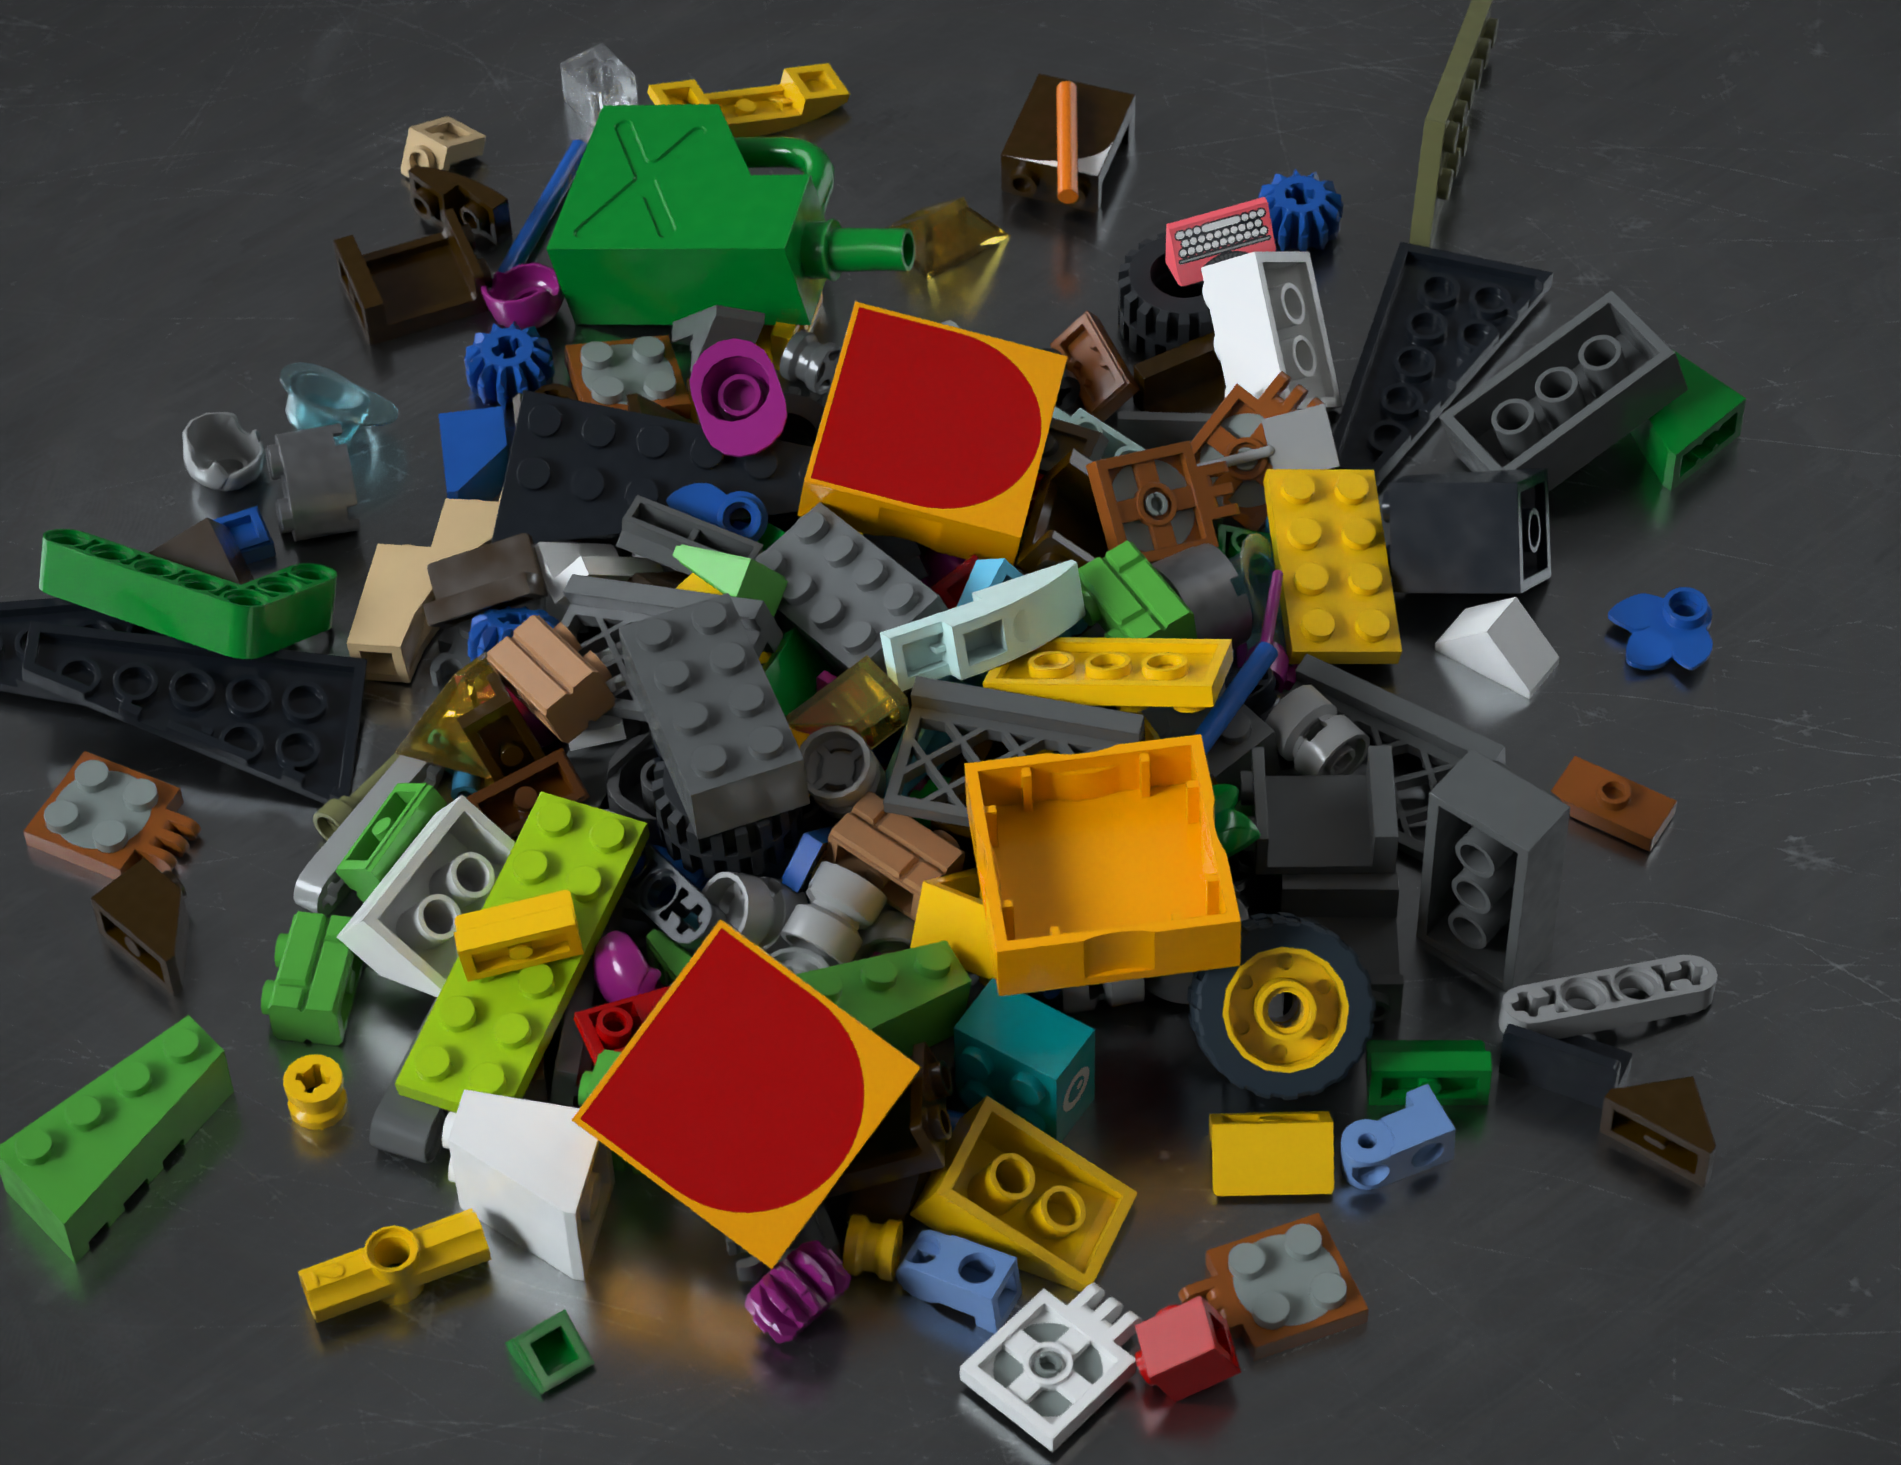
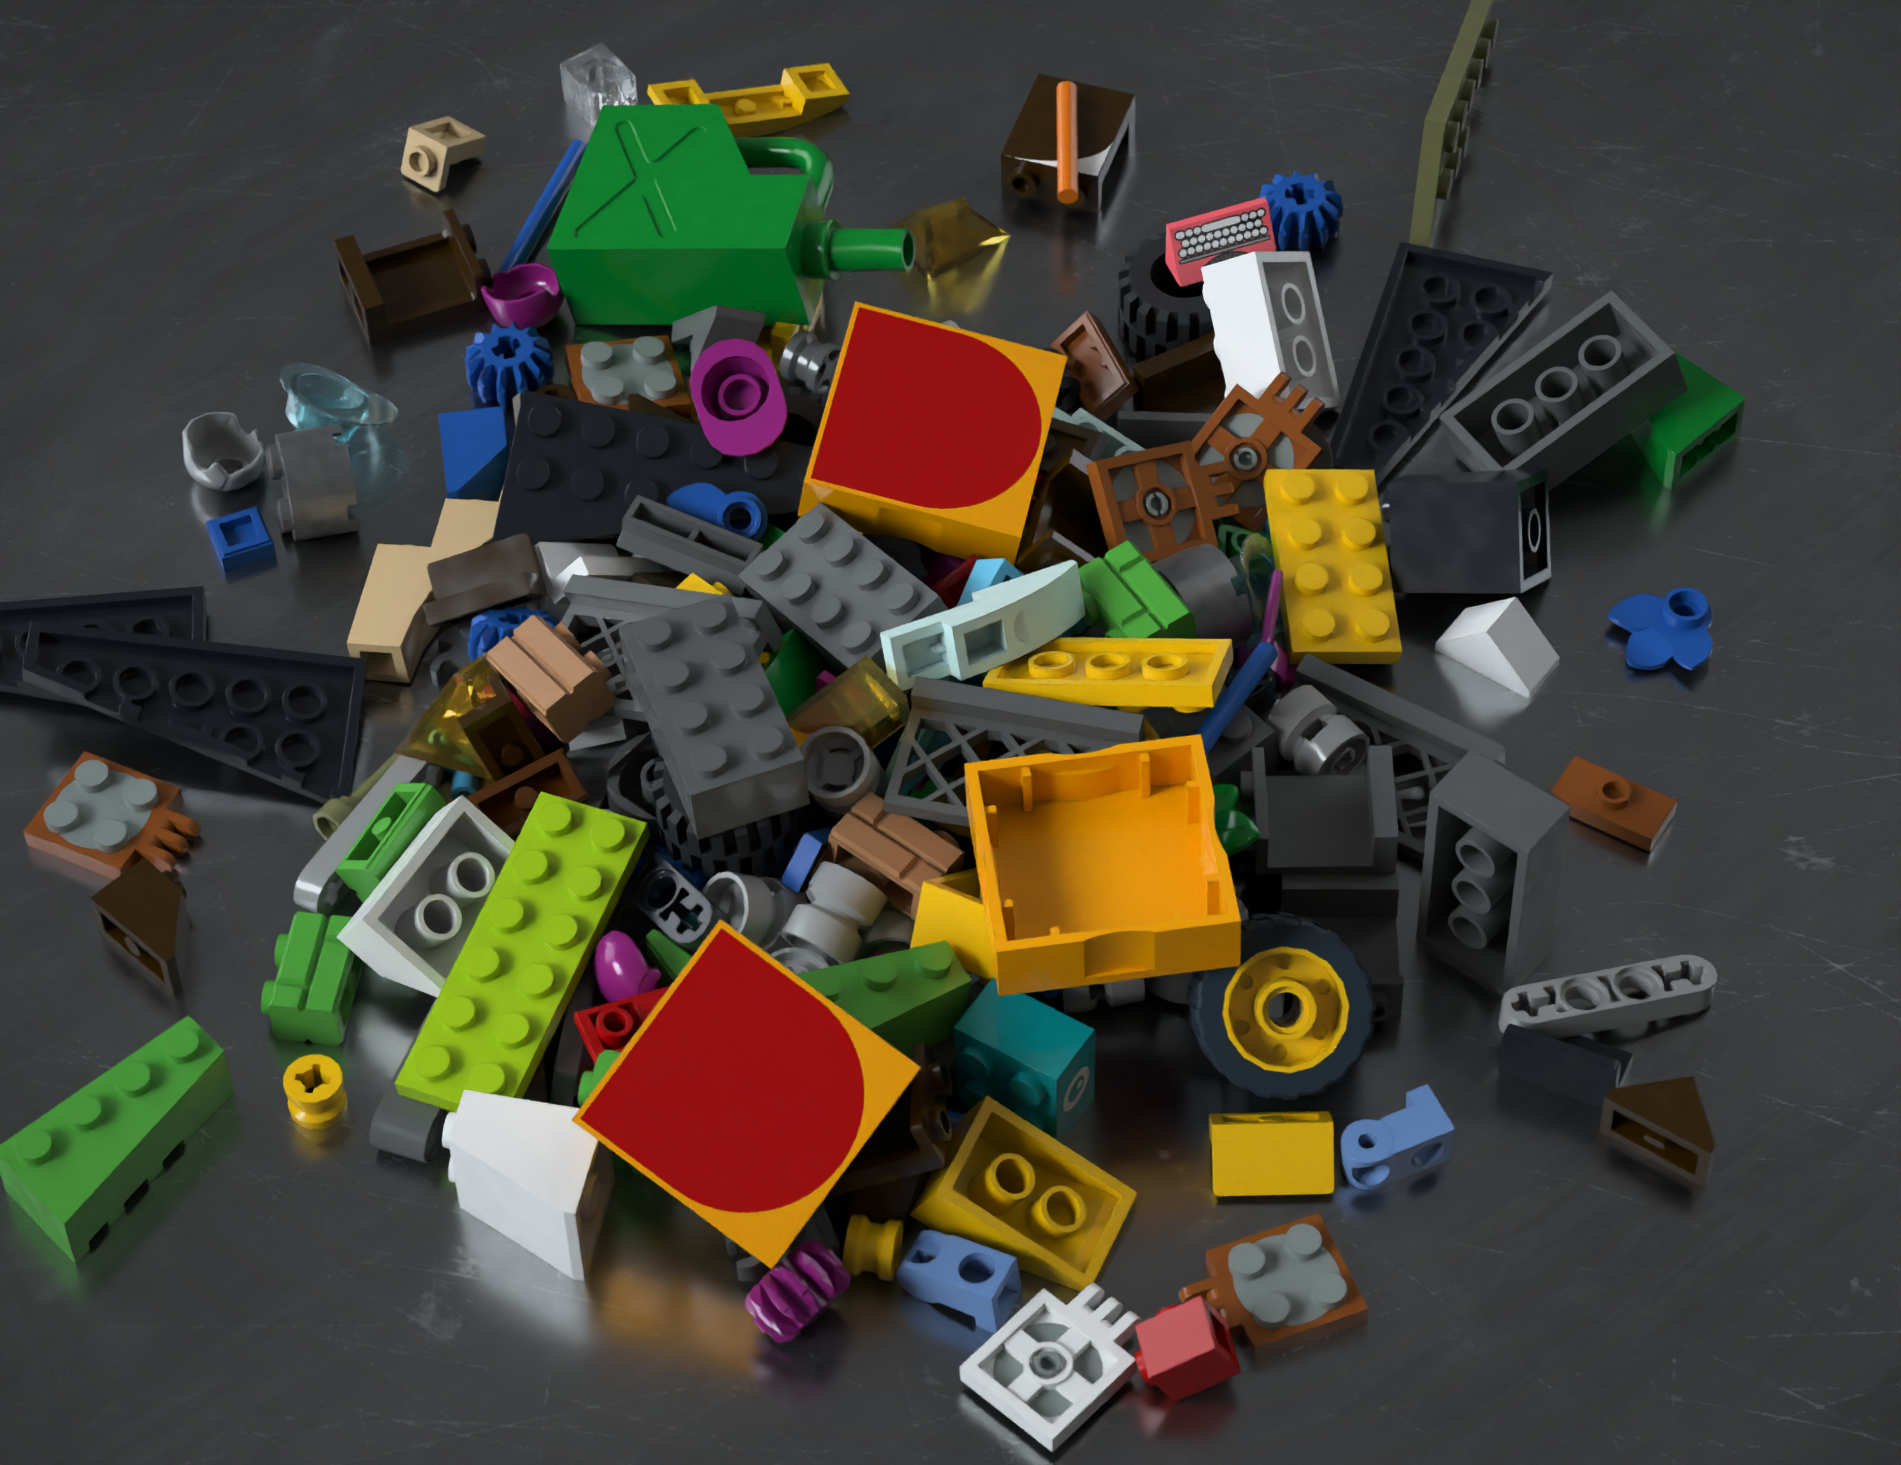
(185, 602): green beam -> none
(208, 549): dark brown slope -> none
(364, 1274): yellow piece -> none
(472, 202): dark brown slope -> none
(517, 935): yellow panel -> none
(550, 1352): green slope -> none
(734, 574): slope -> none
(1294, 442): light grey piece -> none
(1453, 1069): green panel -> none

